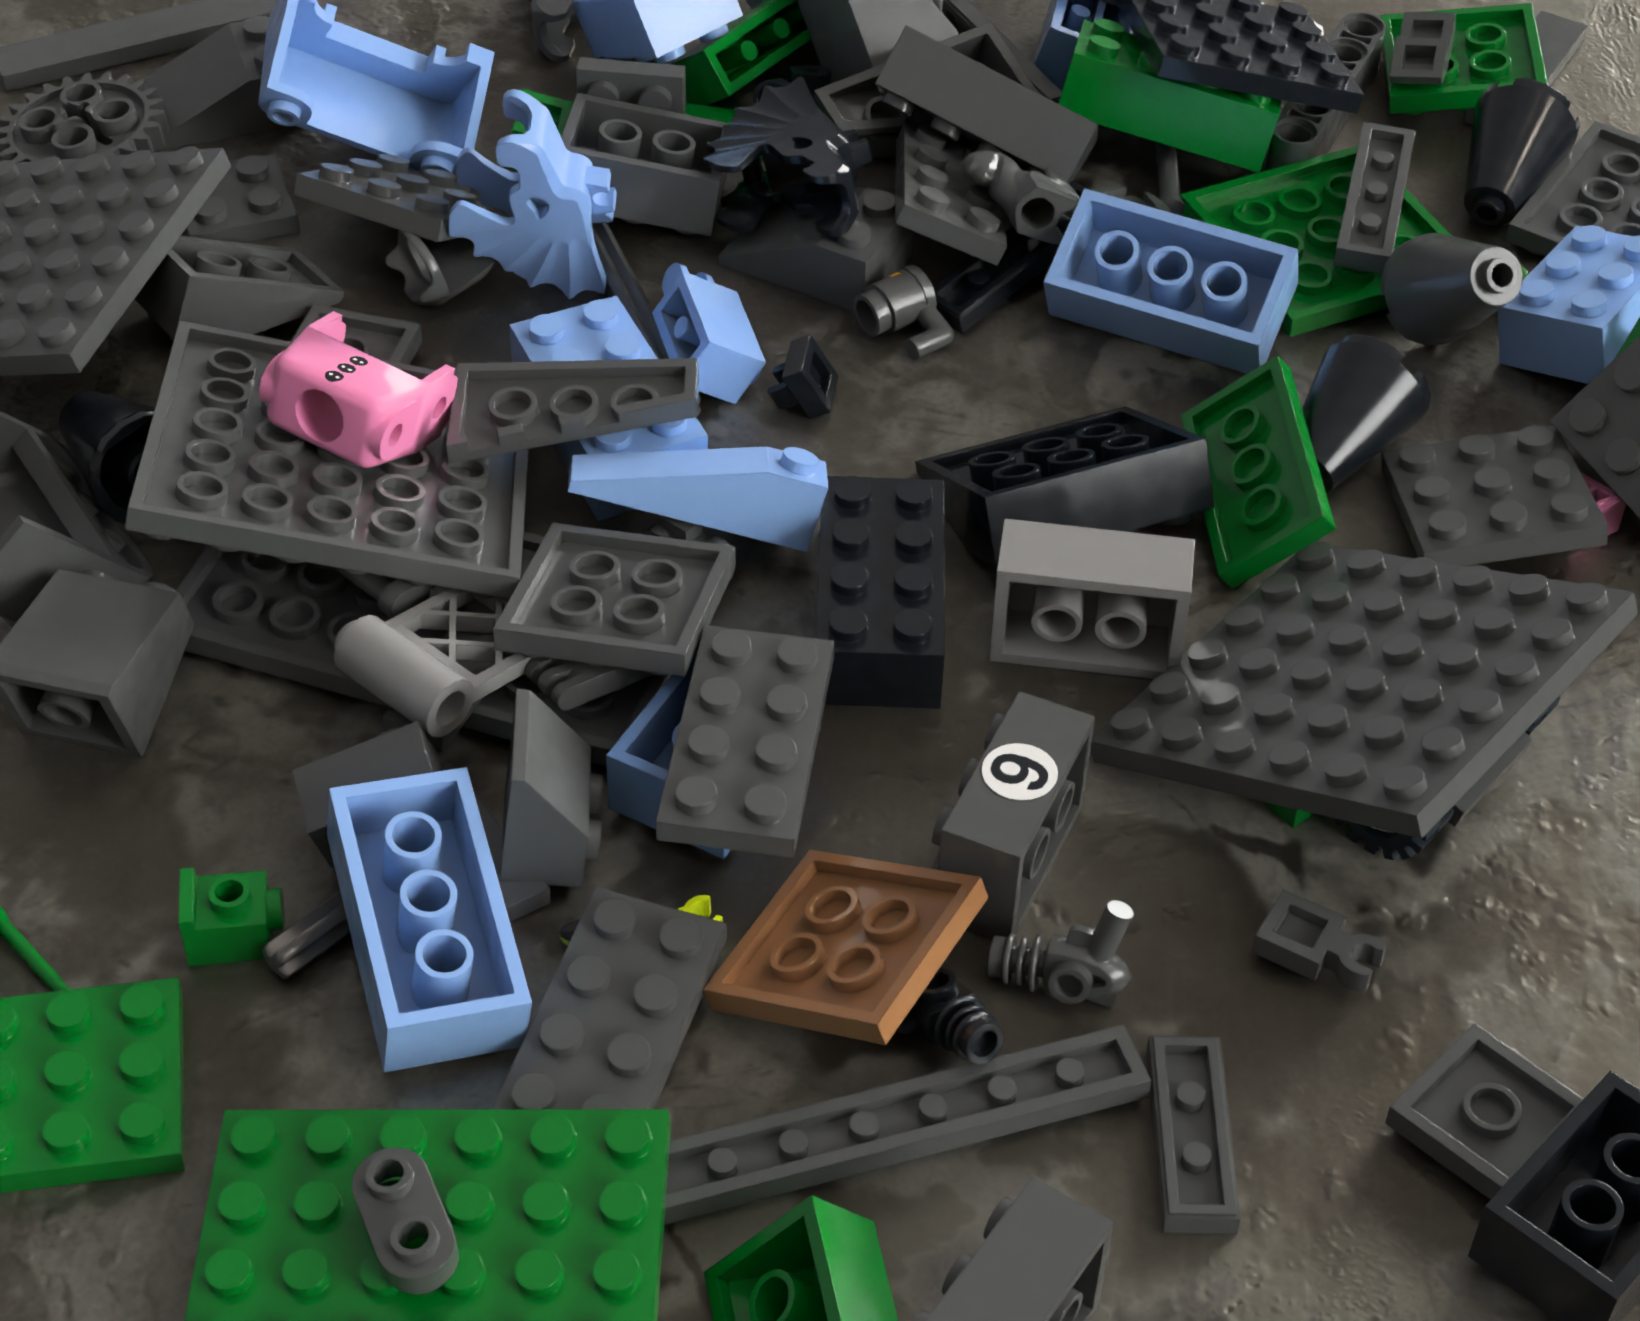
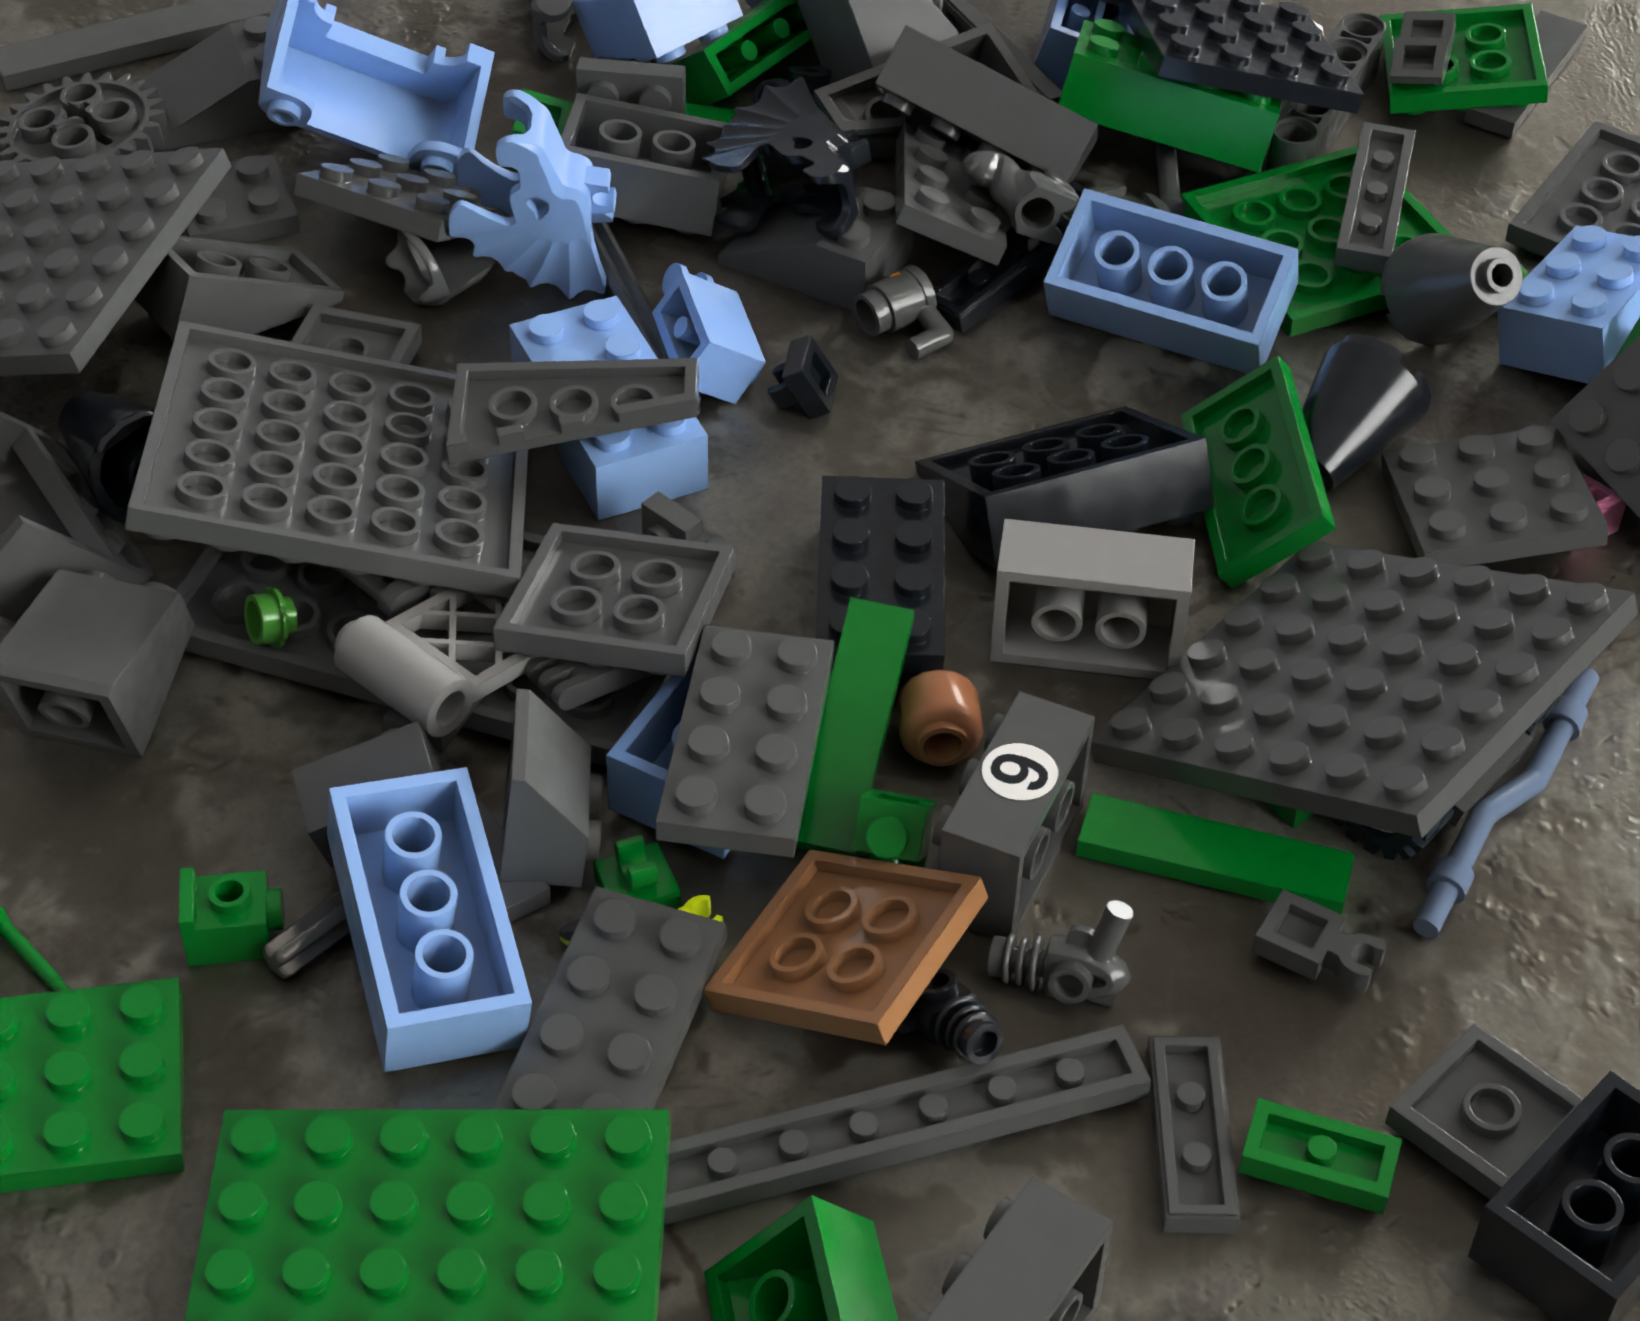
(270, 617): none -> bright green plate
(353, 399): bright pink piece -> none
(401, 1215): dark grey plate -> none
(638, 872): none -> green tile
(734, 490): light blue wedge -> none
(854, 722): none -> green tile
(894, 827): none -> green brick
(939, 717): none -> nougat head
(1212, 853): none -> green tile
(1320, 1156): none -> green plate
(1454, 873): none -> sand blue bar
(1515, 146): black cone -> none

